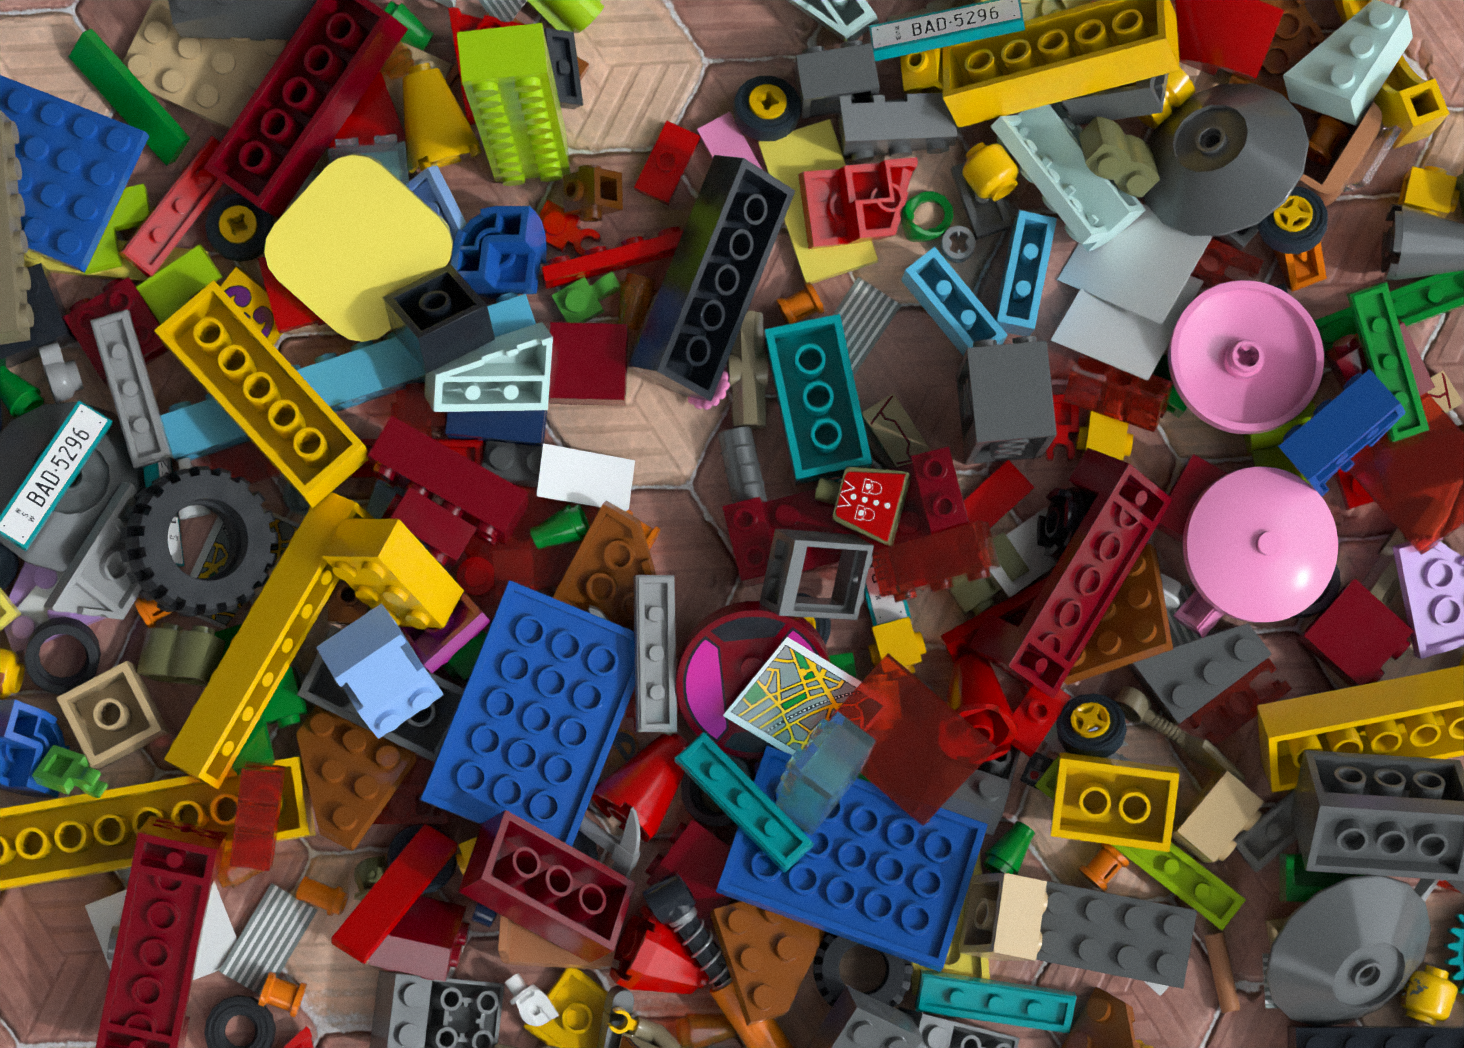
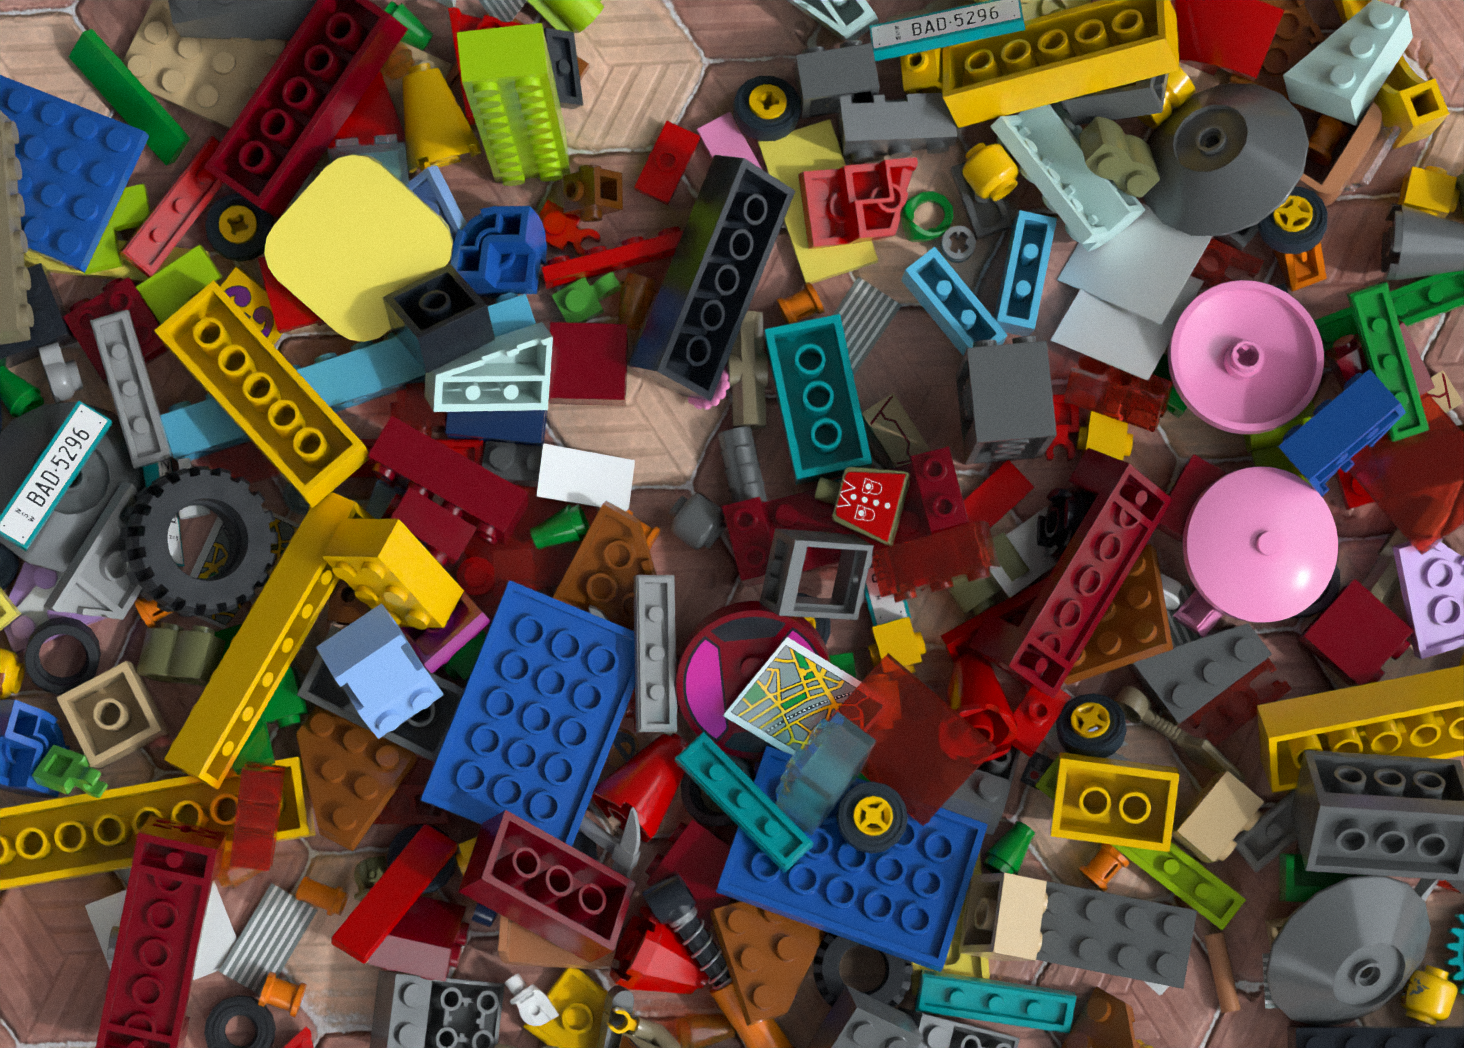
(697, 521): none -> dark grey head
(882, 807): none -> black wheel

